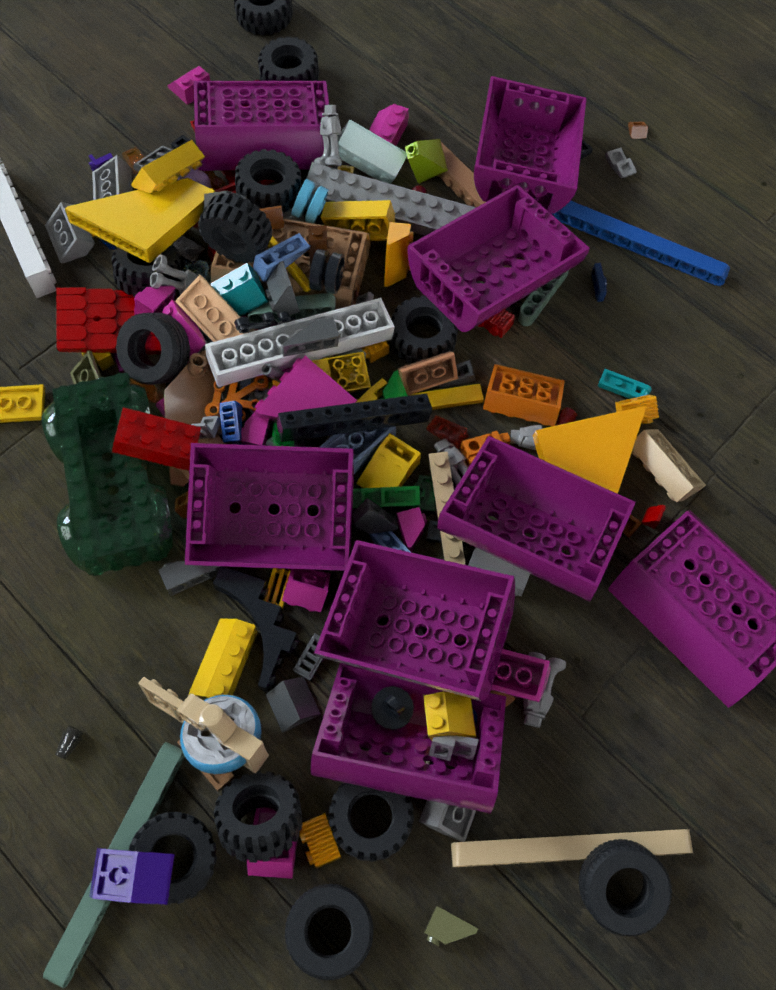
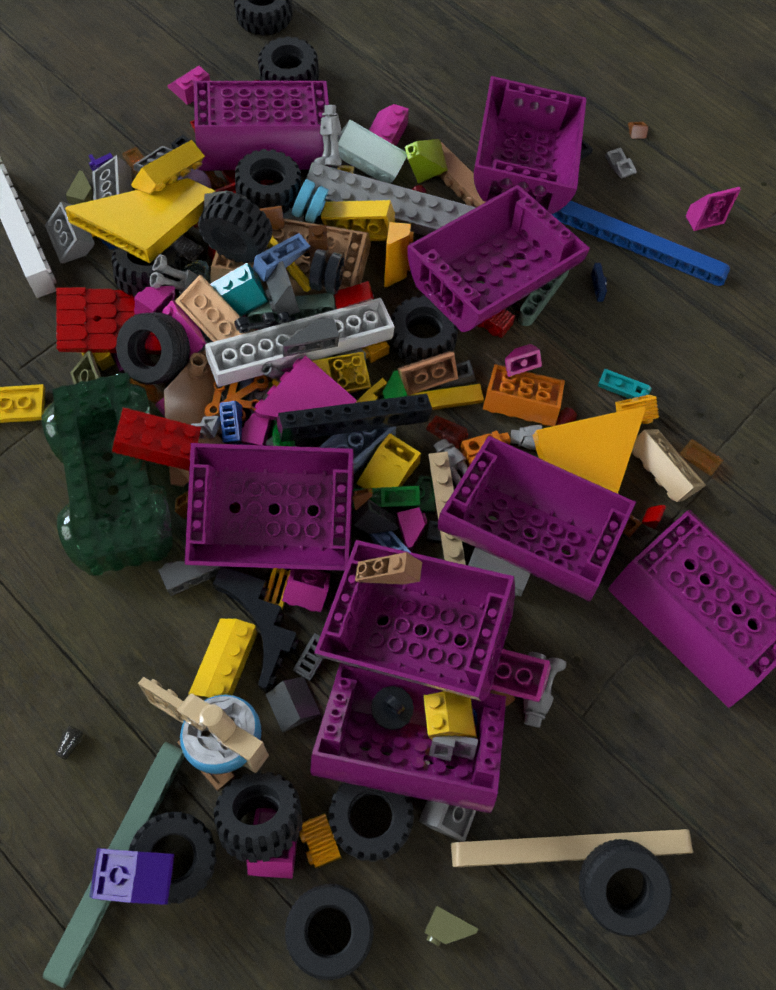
(80, 190): none -> olive slope
(354, 295): none -> red slope
(361, 496): none -> dark orange slope
(390, 569): none -> medium nougat slope
(523, 360): none -> dark pink slope
(701, 457): none -> clear orange plate
(712, 209): none -> dark pink slope

